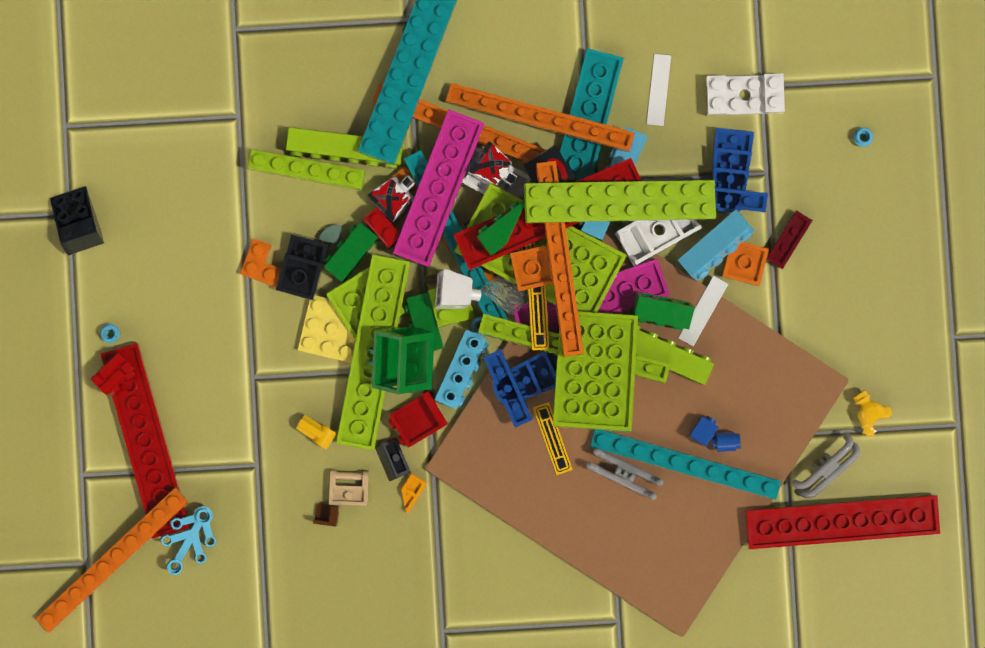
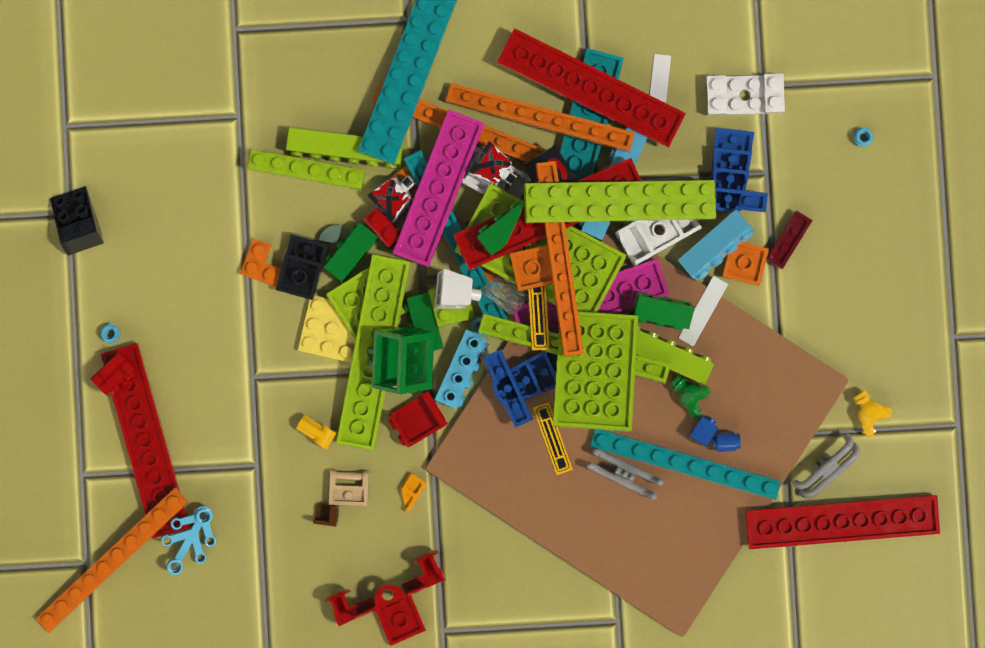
(392, 459): black slope -> none
(400, 619): none -> red piece
(591, 88): none -> red plate
(690, 395): none -> green animal

